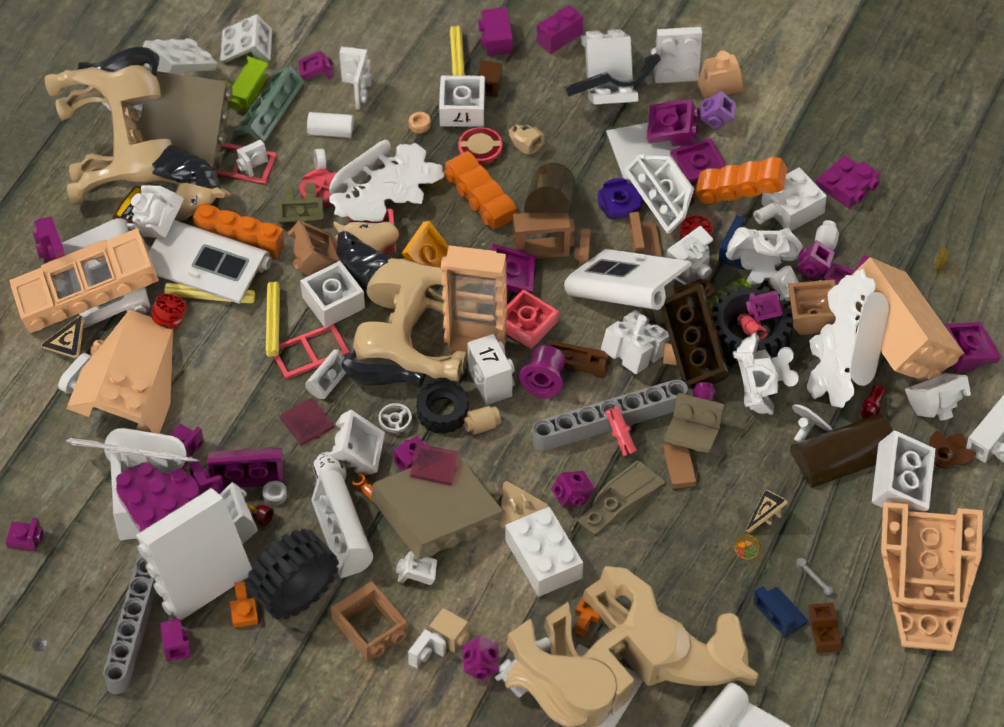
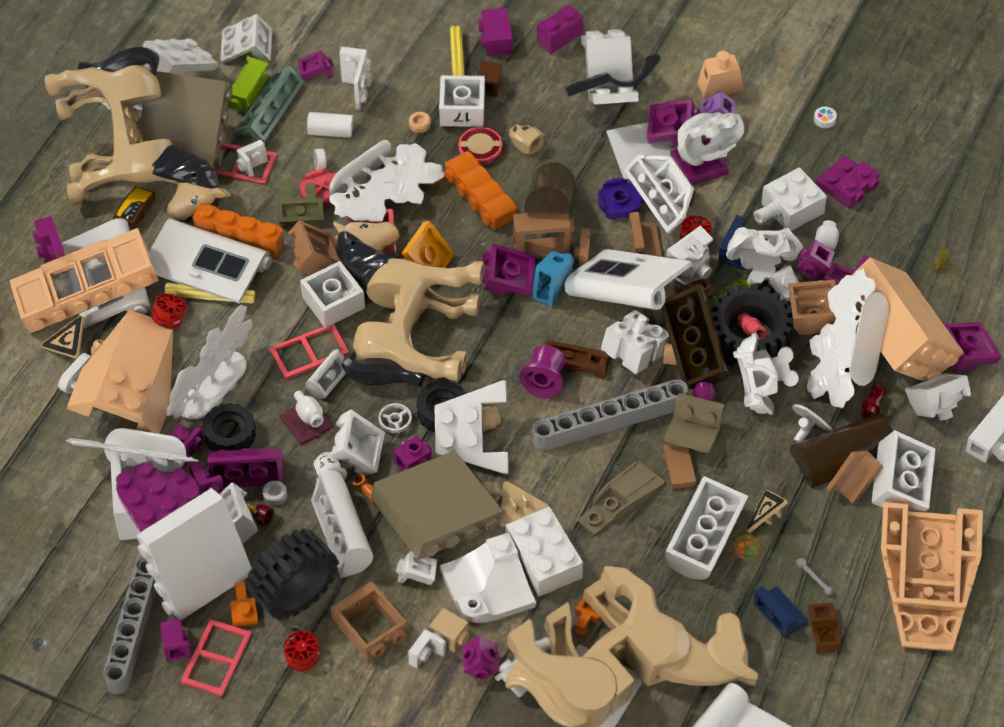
(25, 535): magenta bracket -> none
(154, 211): white brick -> none
(200, 652): none -> coral window
(218, 371): none -> white plant
(226, 413): none -> black tyre
(272, 319): light yellow axle -> none
(302, 651): none -> red wheel
(308, 409): none -> white plant
(433, 464): clear pink piece -> none
(461, 427): none -> white wing
(473, 296): light nougat window -> none
(489, 582): none -> white slope
(490, 369): white brick -> none
(529, 318): coral brick -> none
(551, 276): none -> dark azure torso
(572, 488): magenta brick -> none
(620, 430): coral pin -> none
(678, 53): white bracket -> none
(704, 529): none -> white brick
(722, 130): none -> white piece
(741, 180): orange brick -> none
(764, 305): magenta bracket -> none
(825, 117): none -> white tile
(855, 475): none -> medium nougat panel
(952, 449): reddish brown plate -> none

